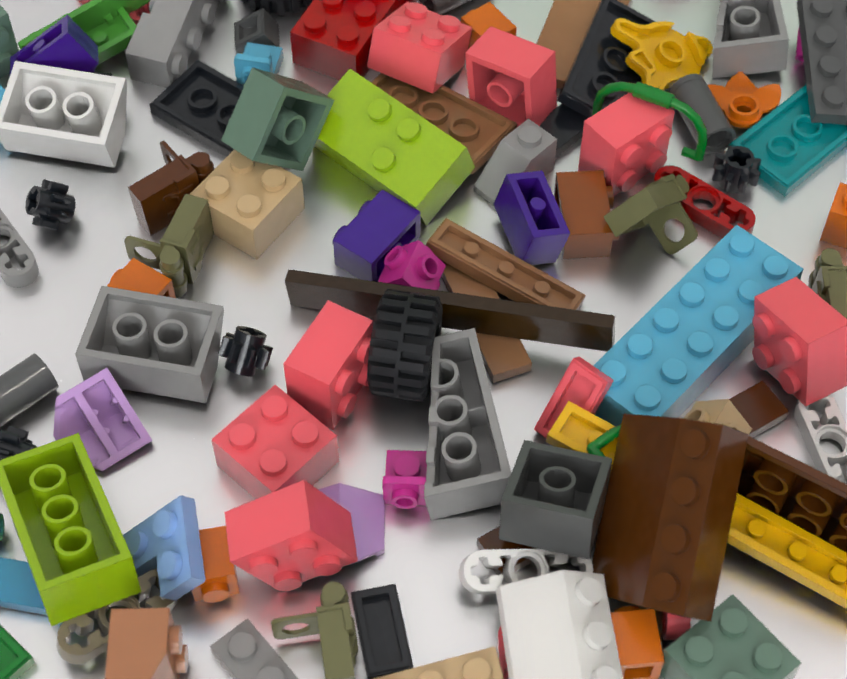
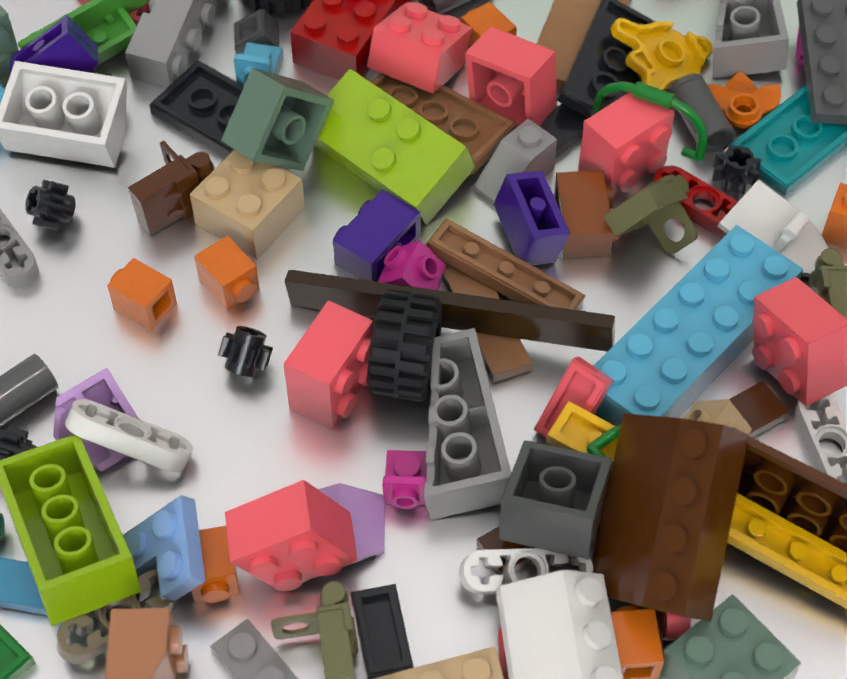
(128, 435): none -> white beam
(153, 343): light grey slope -> none
(182, 245): olive piece -> none
(227, 272): none -> orange brick
(275, 445): coral brick -> none
(777, 225): none -> white shield

